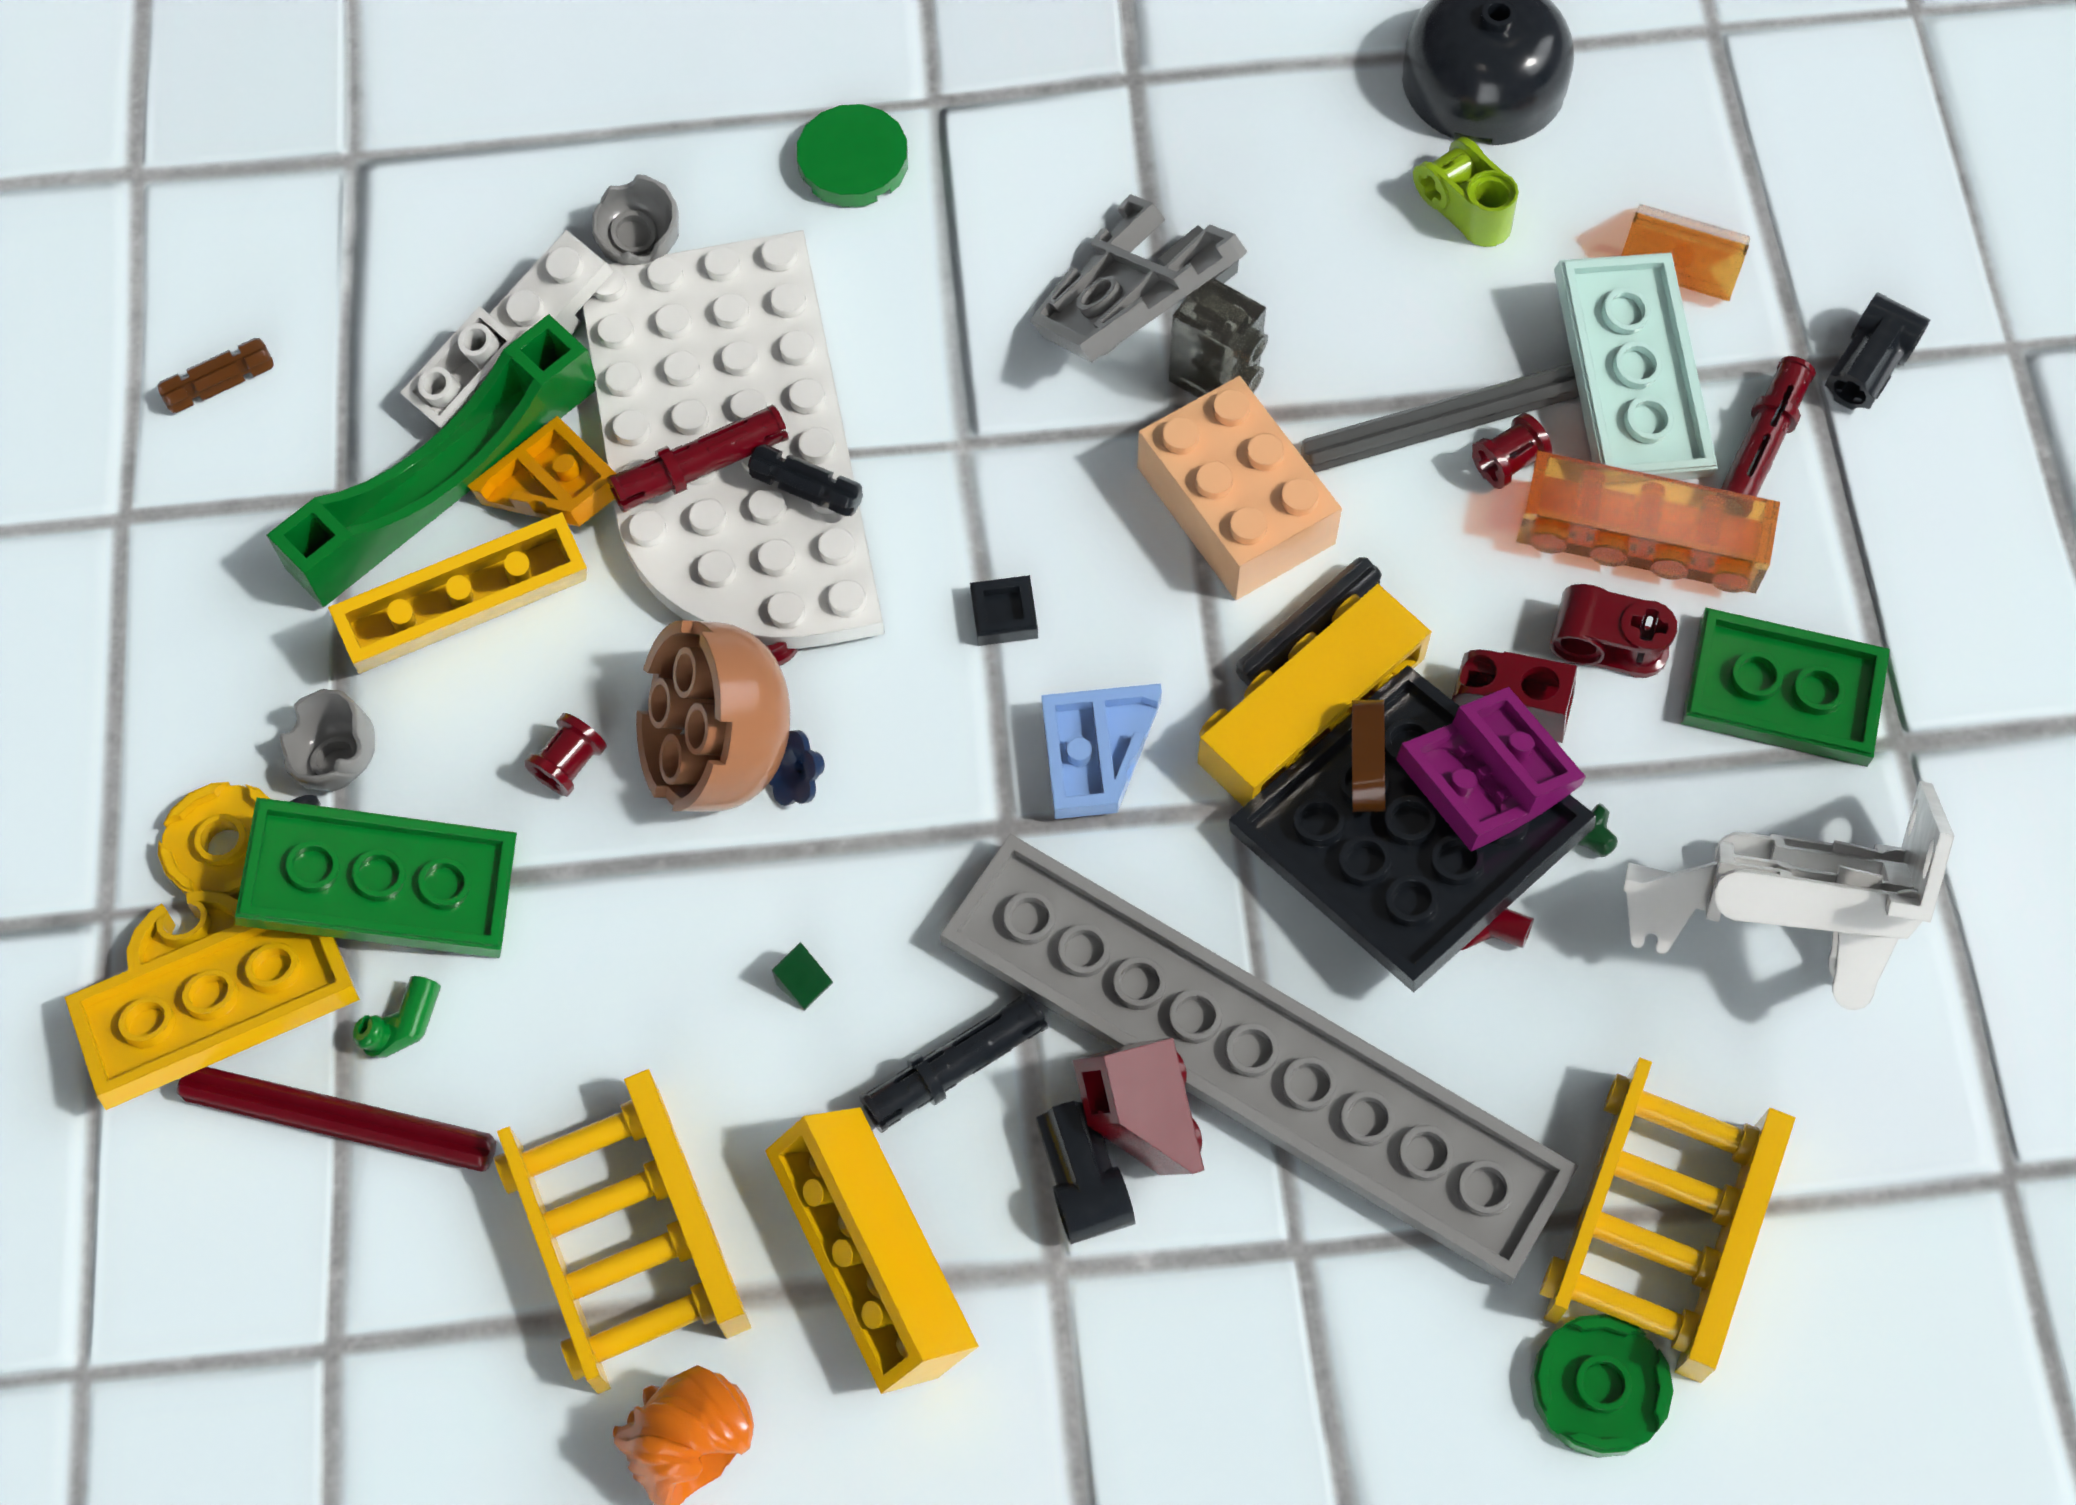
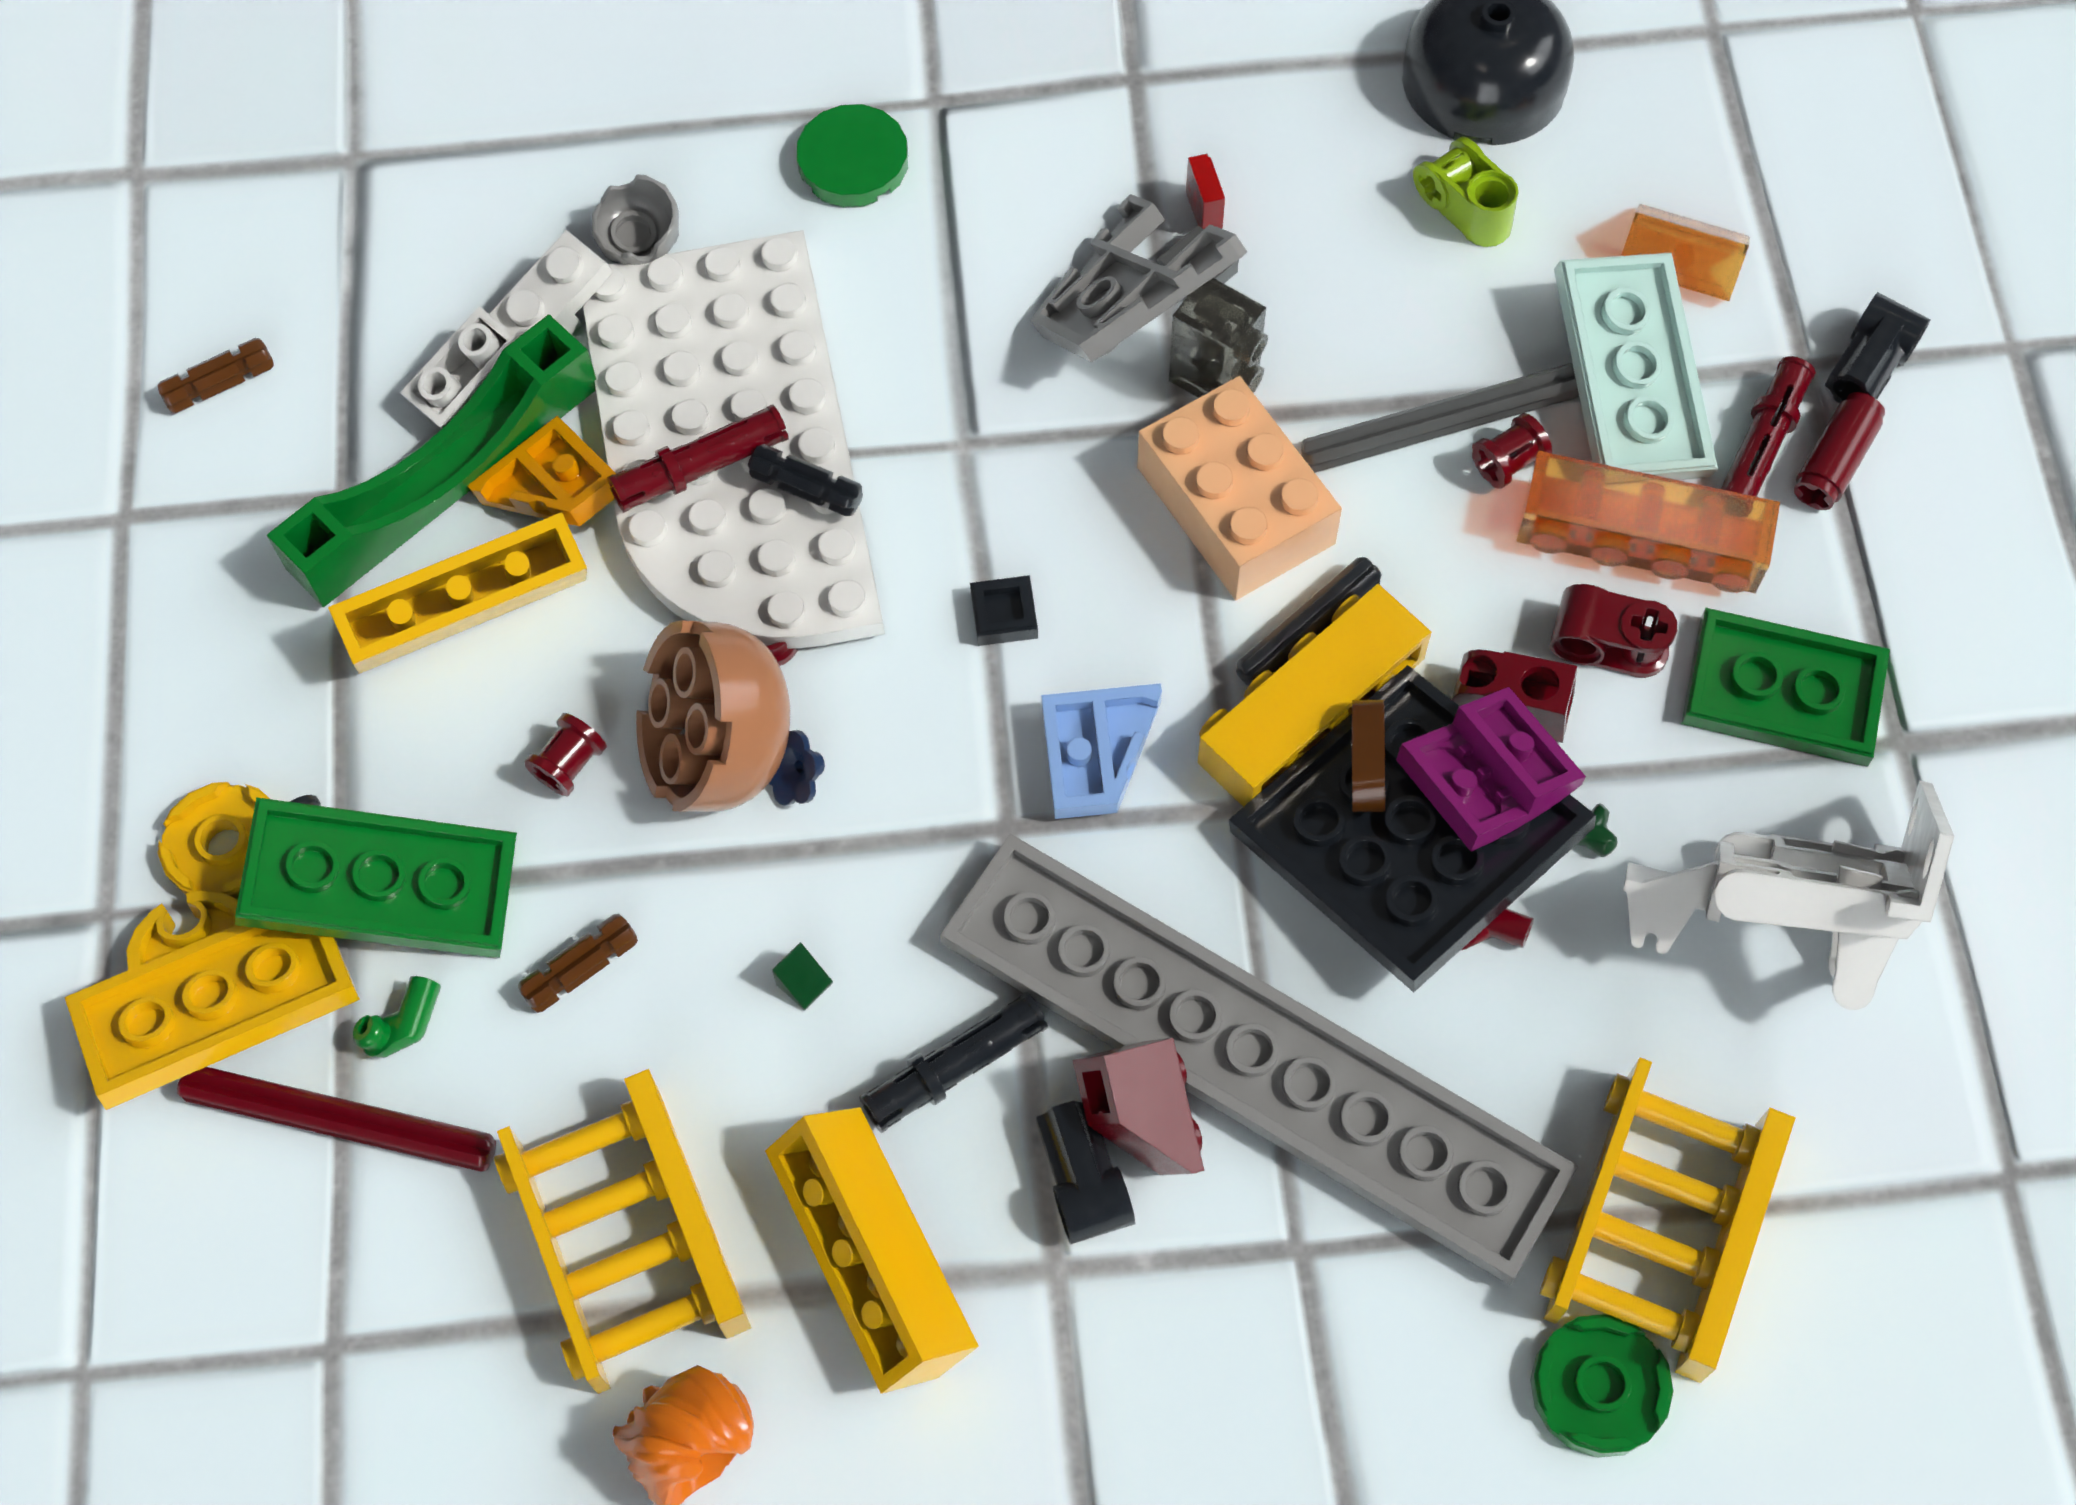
(329, 741): light grey hair -> none
(577, 963): none -> reddish brown axle
(1205, 192): none -> red tile
(1839, 451): none -> dark red piece

